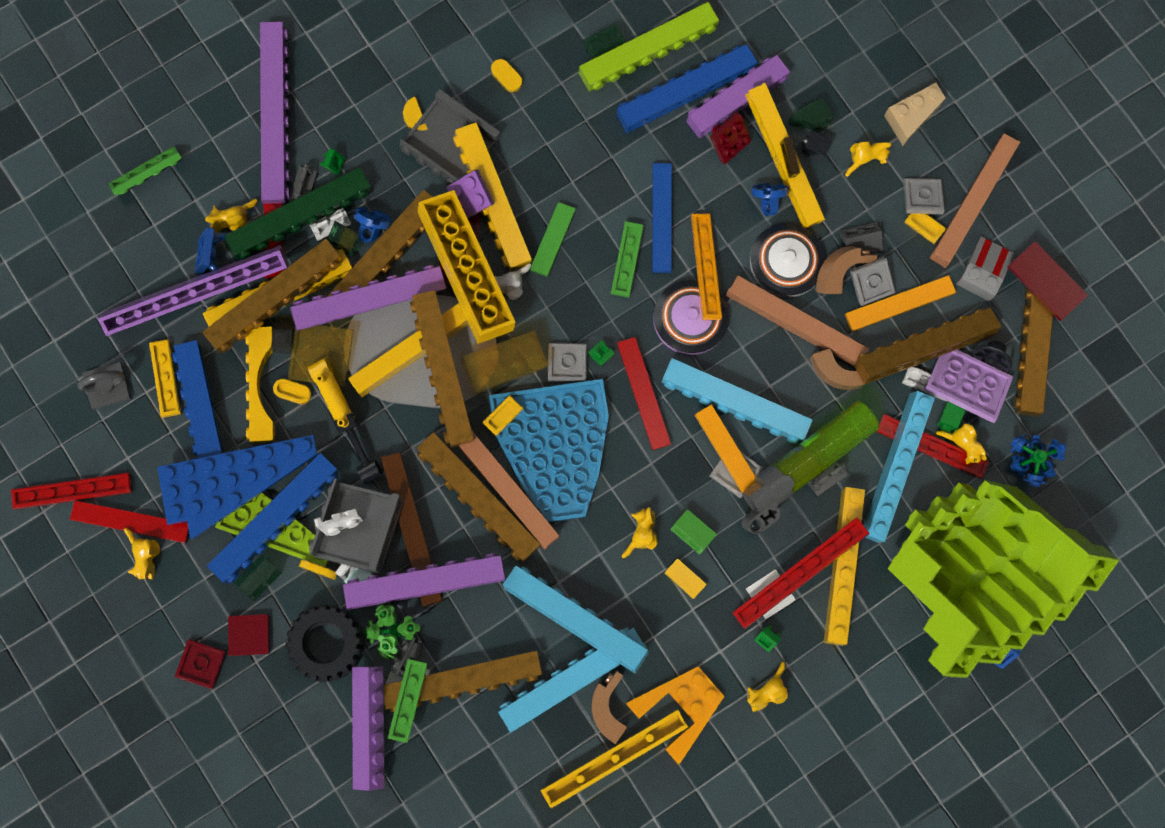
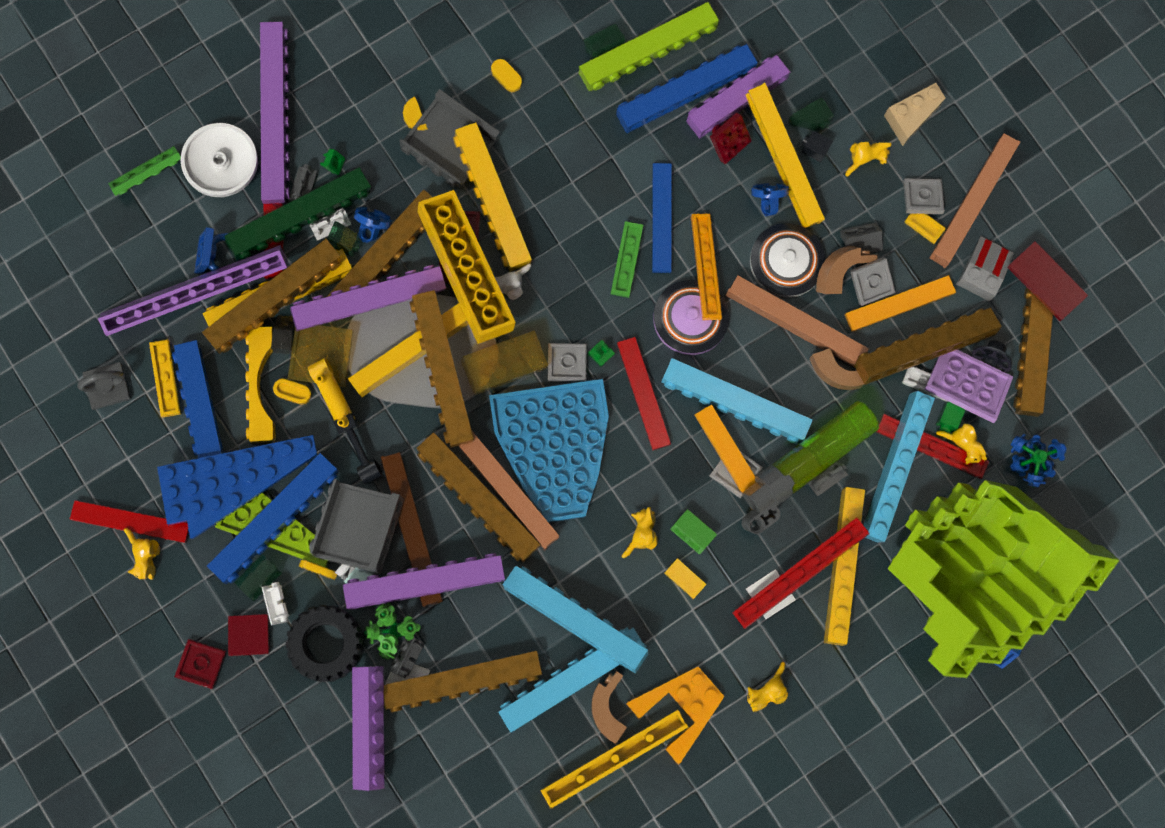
(71, 491): red tile -> none
(219, 160): none -> white dish
(232, 217): yellow animal -> none
(276, 608): none -> white hinge
(339, 522): white wing -> none
(407, 701): bright green plate -> none
(472, 193): medium lavender plate -> none
(503, 415): yellow tile -> none
(552, 239): bright green tile -> none
(767, 639): green tile -> none
(789, 157): dark brown tile -> none

